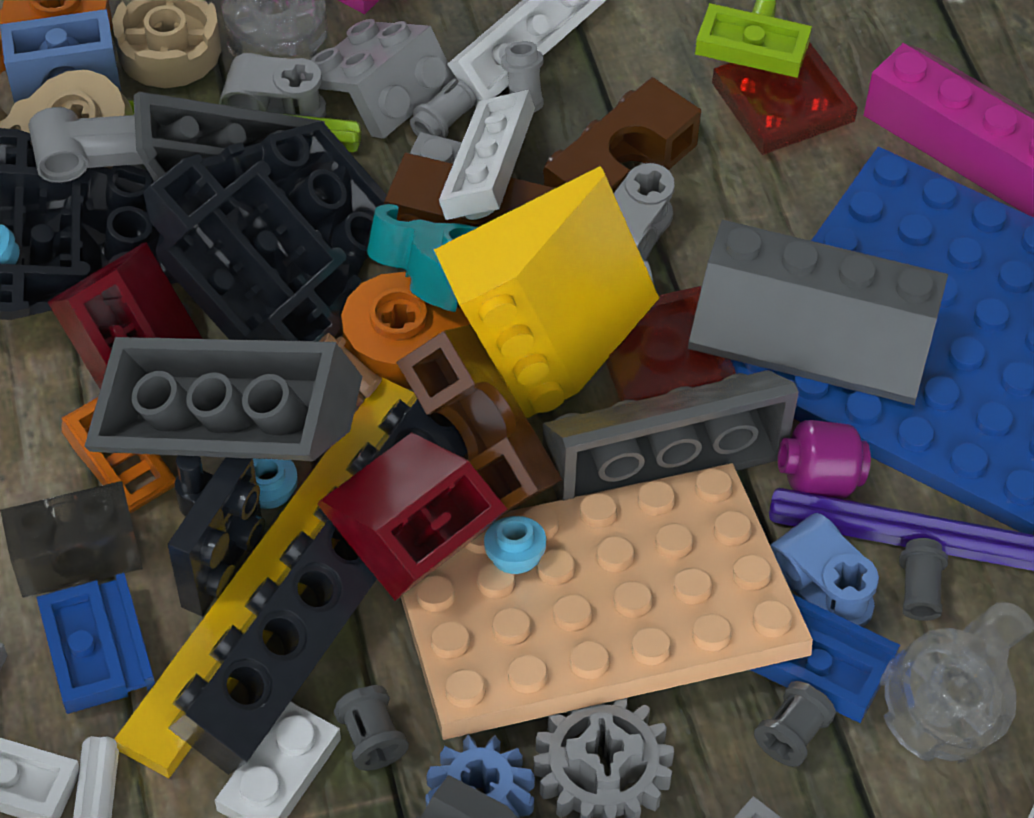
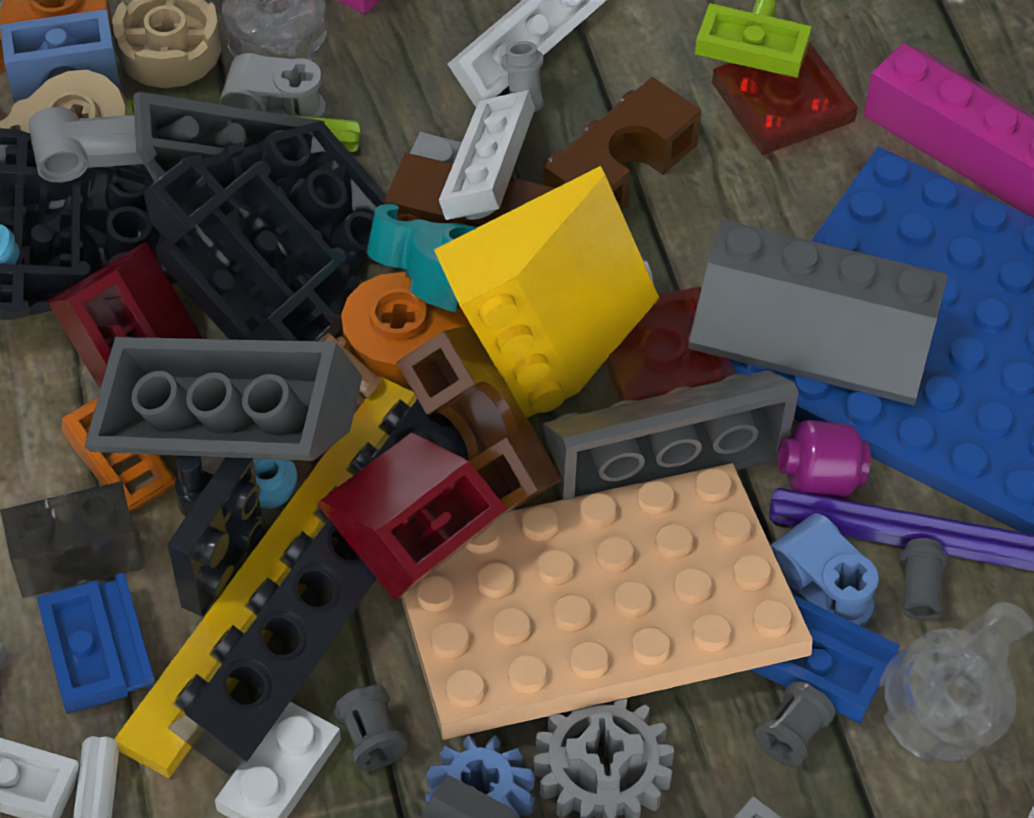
(385, 71): light grey bracket -> none
(443, 109): light grey pin -> none
(515, 544): medium azure plate -> none
(646, 204): light grey piece -> none

